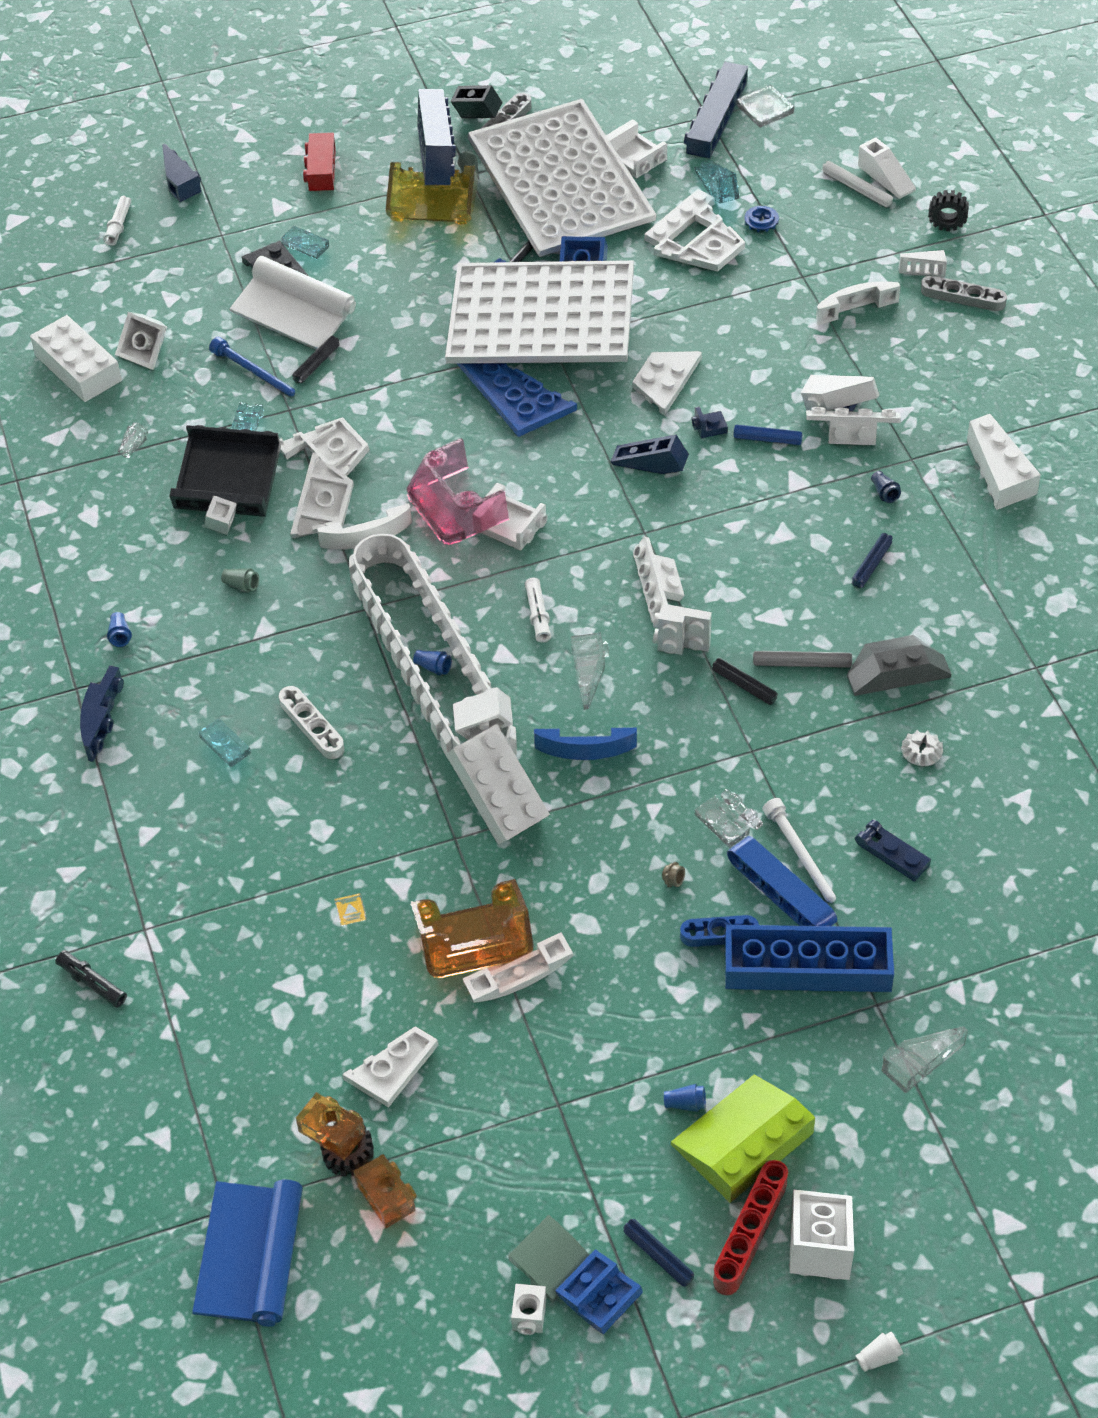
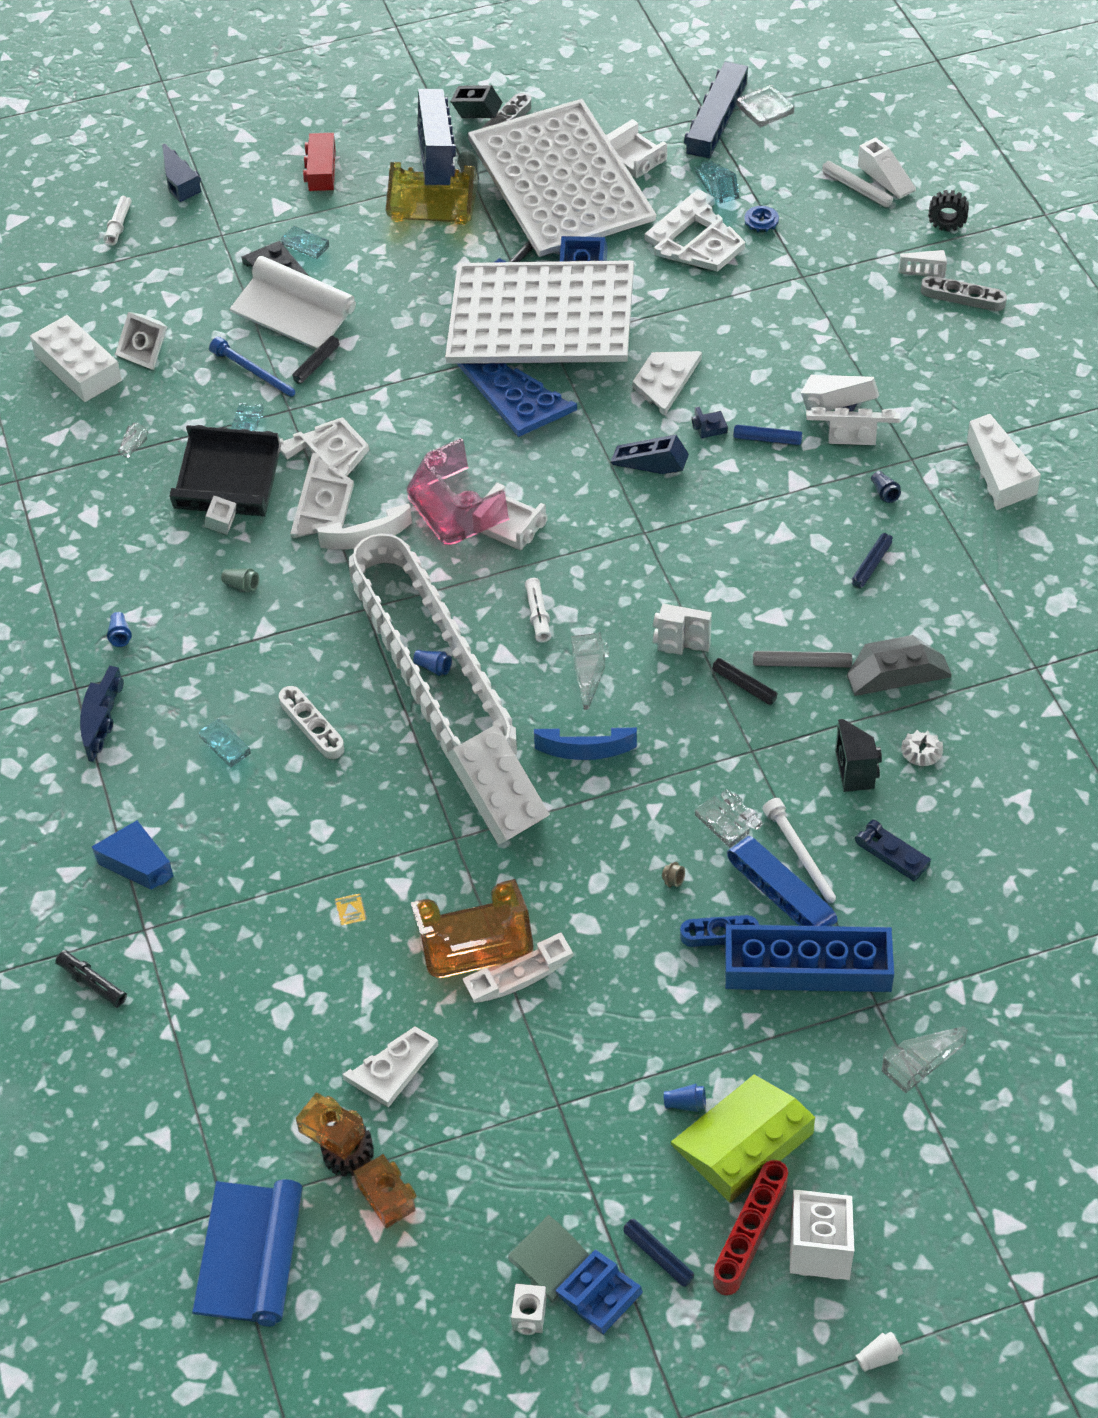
(134, 856): none -> blue slope
(482, 712): white brick -> none
(657, 576): white bracket -> none
(855, 296): white slope -> none
(856, 757): none -> black slope

